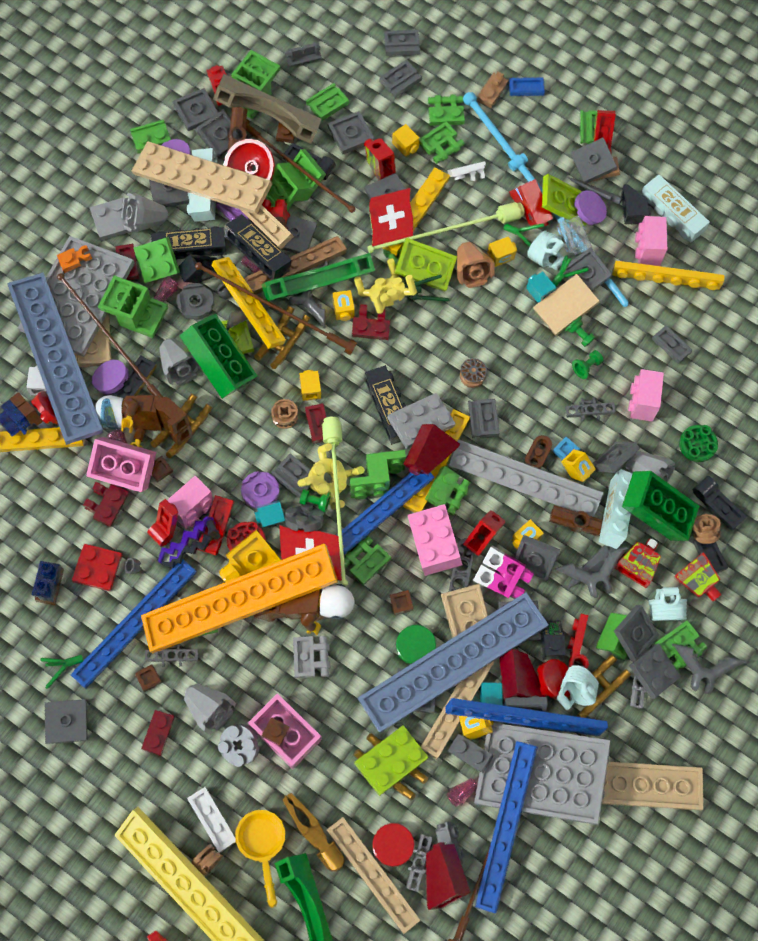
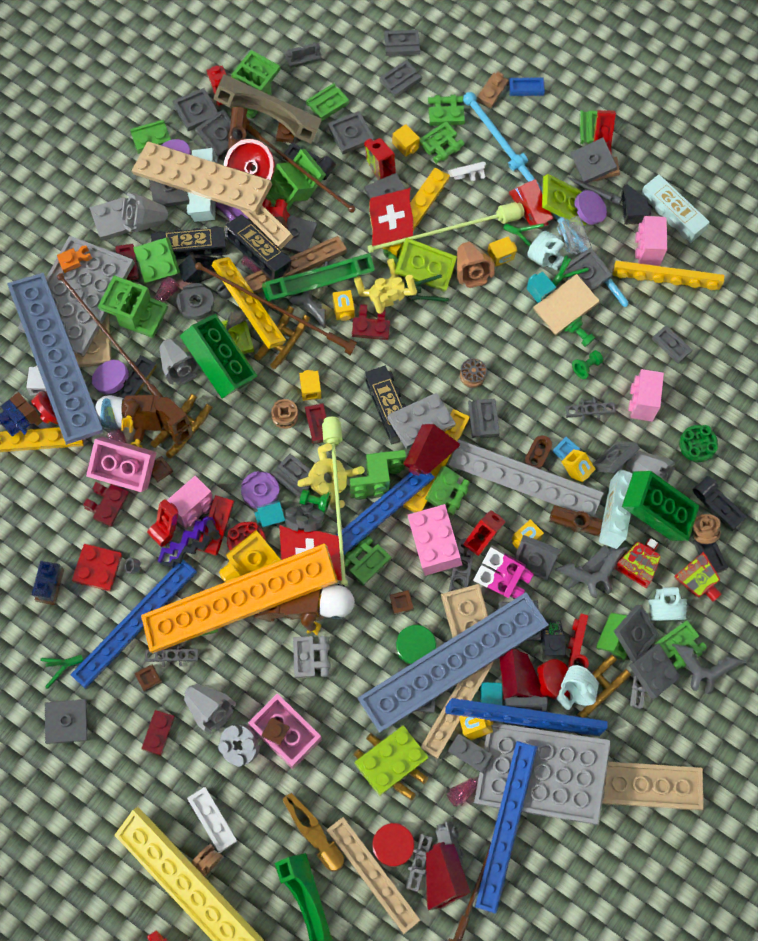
(261, 838): yellow piece -> none

